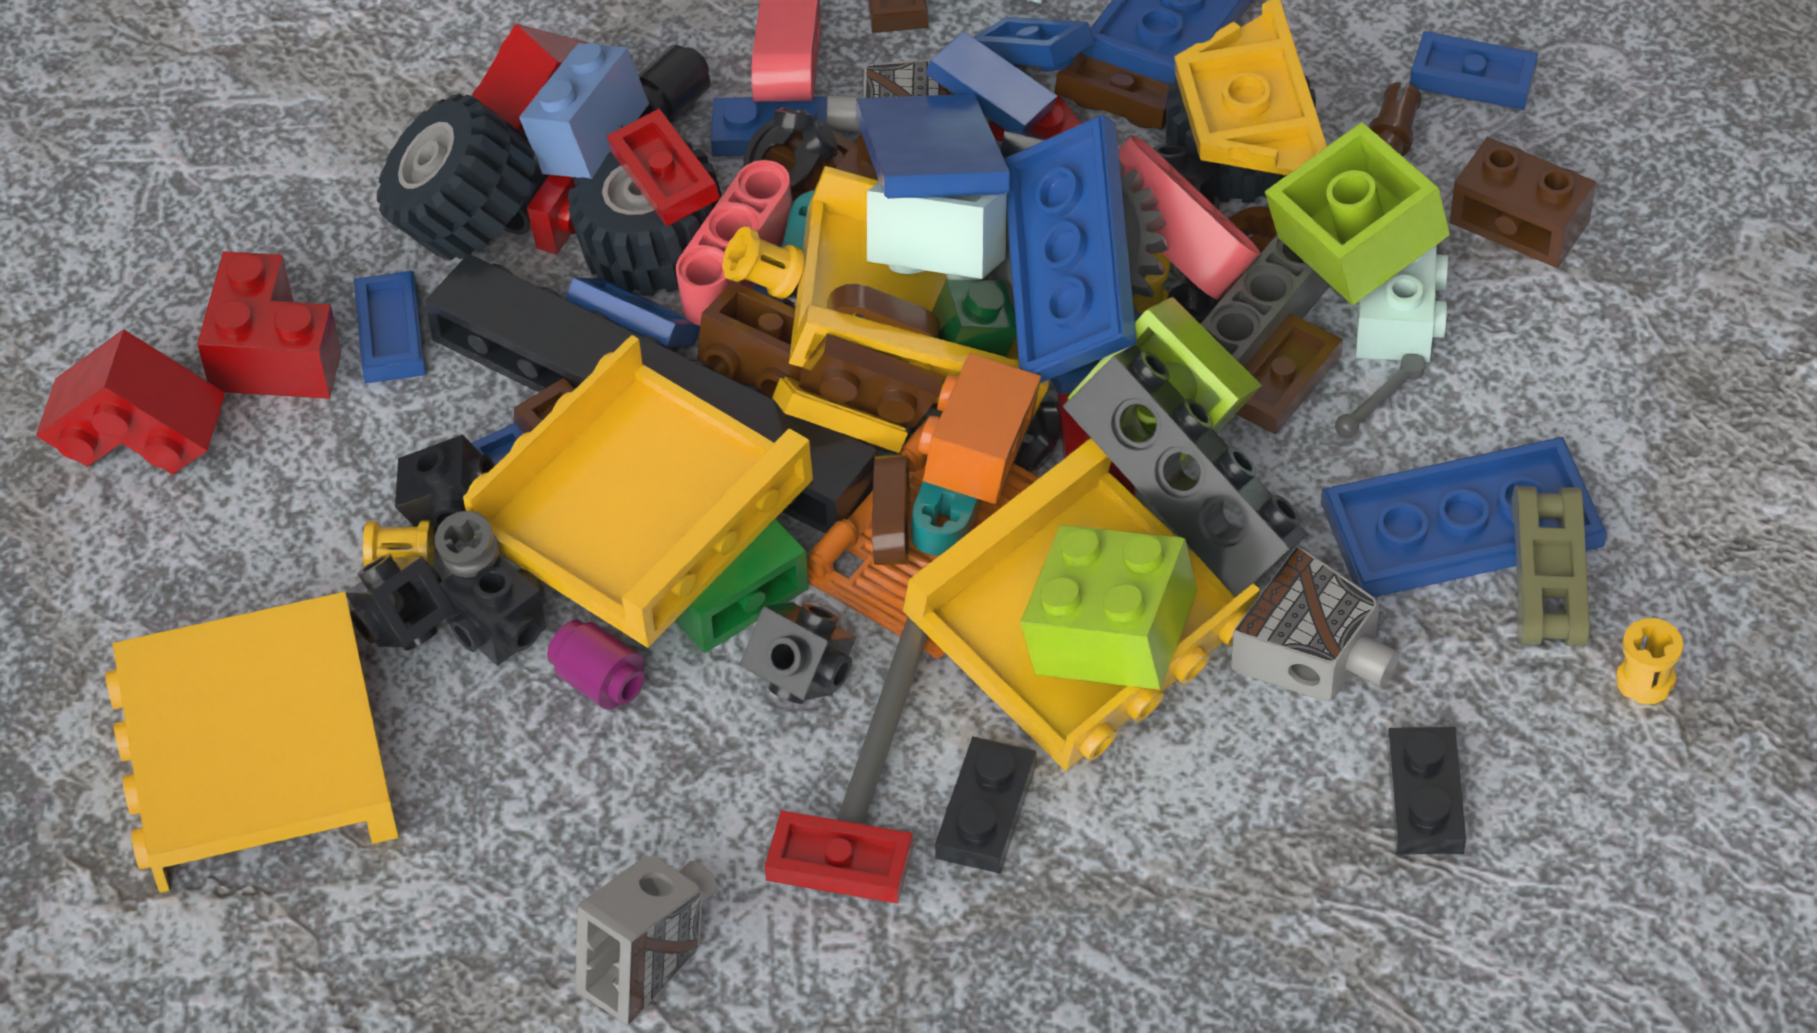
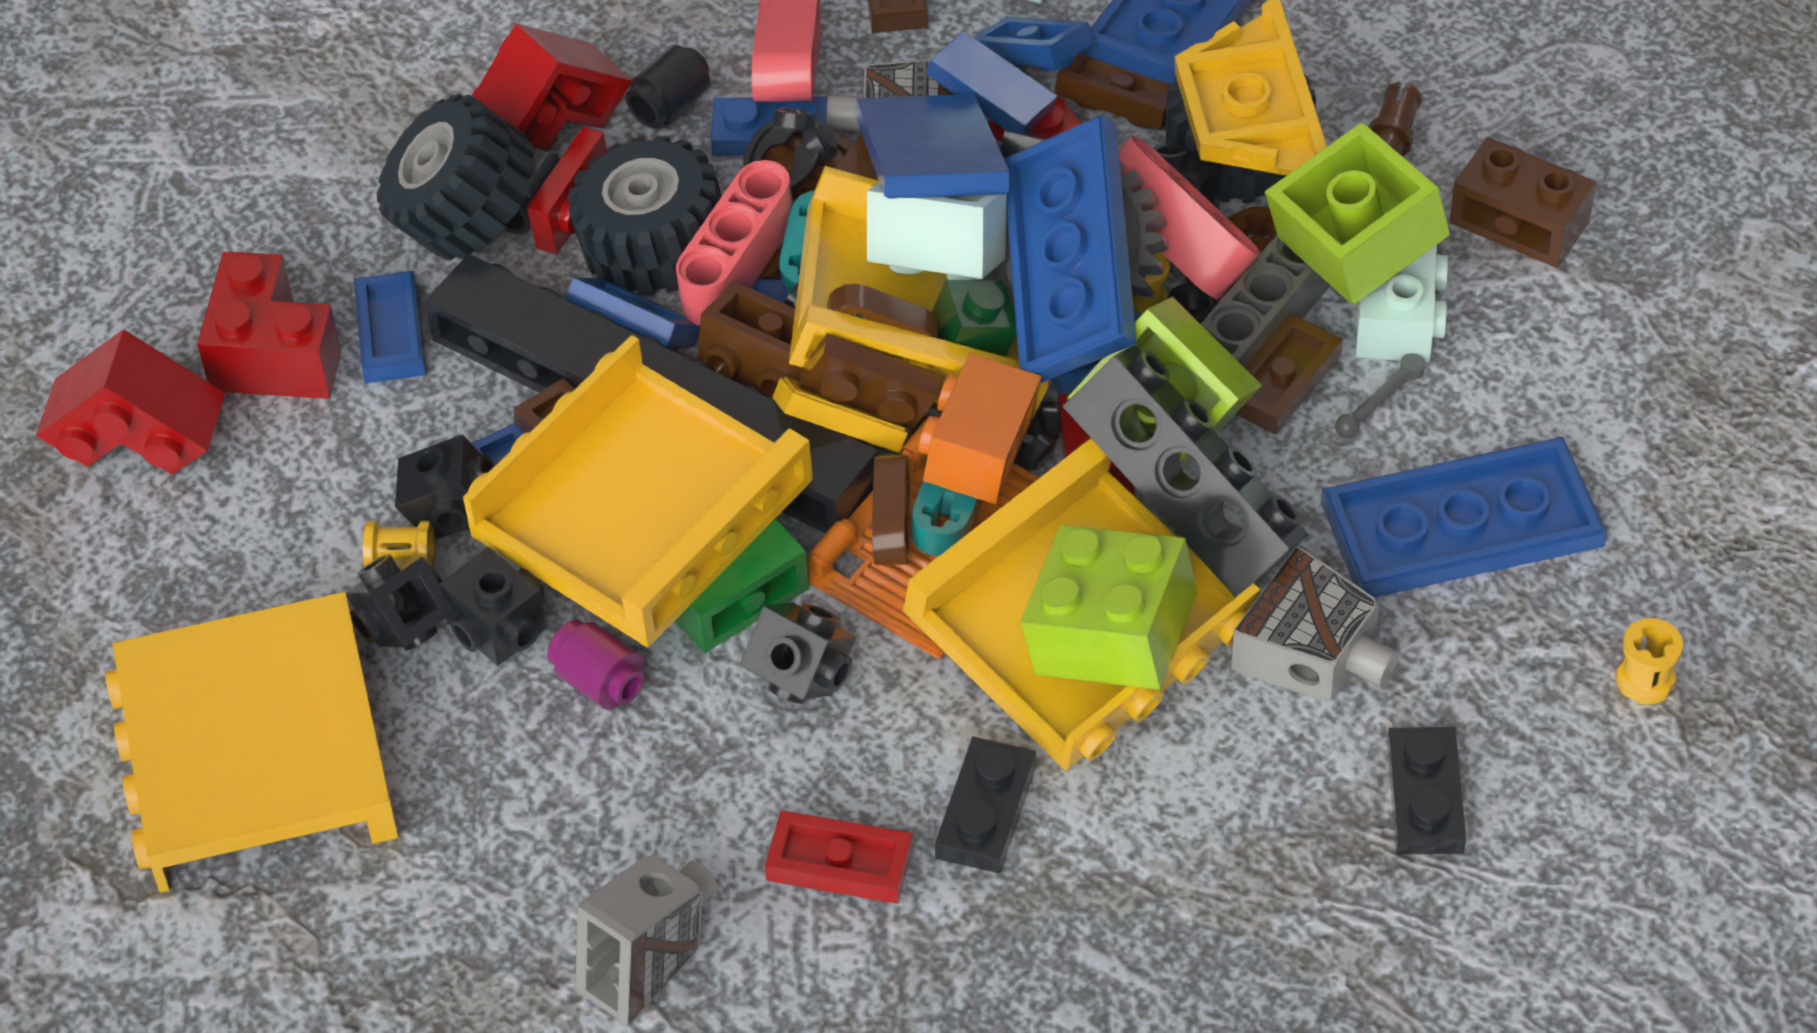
(464, 527): dark grey bush -> none
(581, 105): medium blue brick -> none
(663, 167): red plate -> none
(763, 263): yellow bush -> none
(883, 724): dark grey bar -> none
(1473, 70): blue plate -> none
(1551, 565): olive plate -> none

